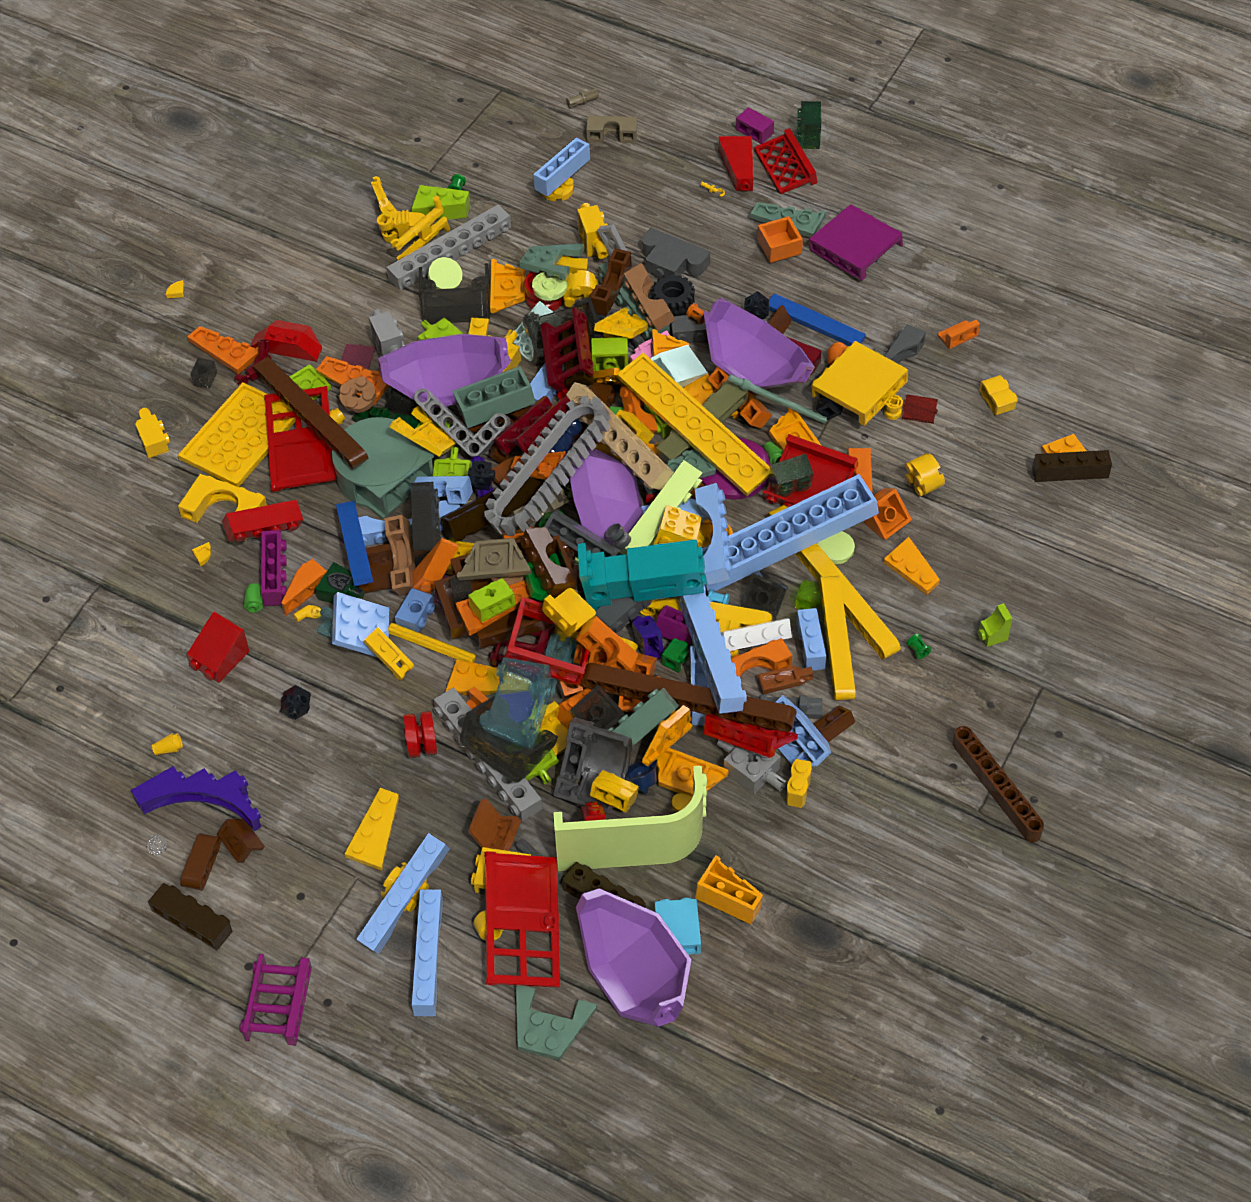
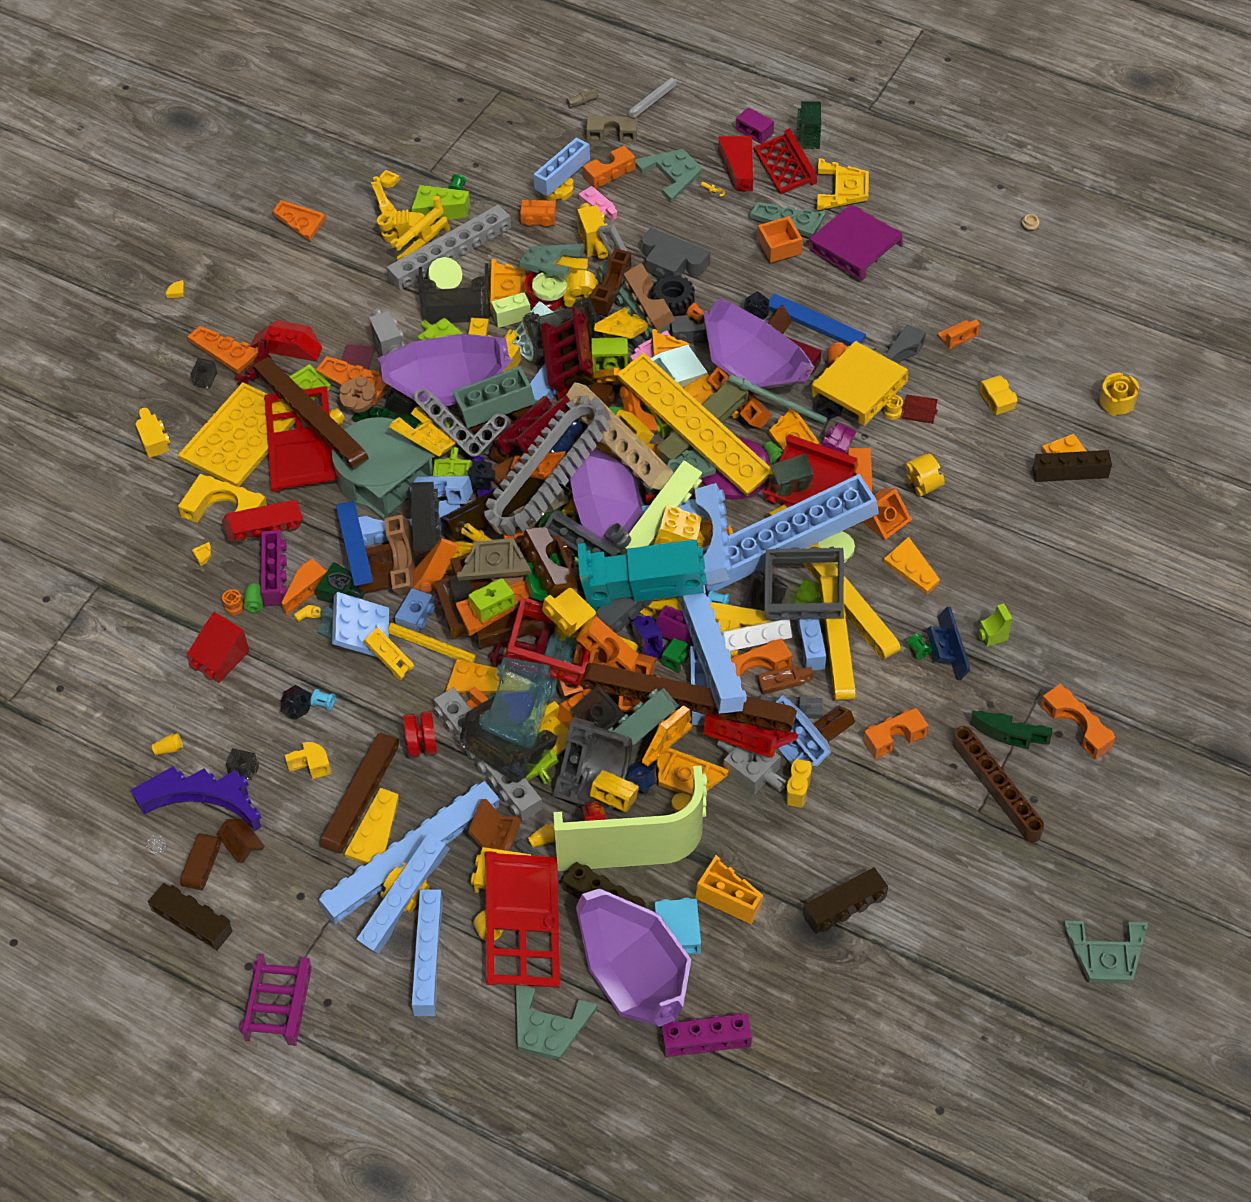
(233, 602): none -> orange wheel
(240, 757): none -> clear smoke brick
(299, 218): none -> orange wing
(311, 756): none -> yellow brick
(323, 699): none -> medium azure bush
(359, 793): none -> reddish brown beam
(369, 879): none -> light blue brick
(389, 179): none -> yellow tile
(474, 534): none -> yellow axle
(510, 309): none -> yellowish green brick
(538, 212): none -> orange brick
(543, 836): none -> yellow cone
(570, 510): none -> yellow cone
(594, 198): none -> bright pink hinge
(599, 174): none -> orange arch
(652, 98): none -> light grey axle
(676, 166): none -> sand green wing
(706, 1035): none -> magenta brick
(804, 610): none -> dark grey window
(839, 438): none -> magenta brick
(845, 900): none -> dark brown brick
(850, 185): none -> yellow wing
(908, 724): none -> orange arch
(948, 644): none -> dark blue bracket
(1002, 729): none -> dark green slope
(1030, 222): none -> tan plate
(1062, 704): none -> orange arch
(1105, 959): none -> sand green wing
(1119, 394): none -> yellow brick

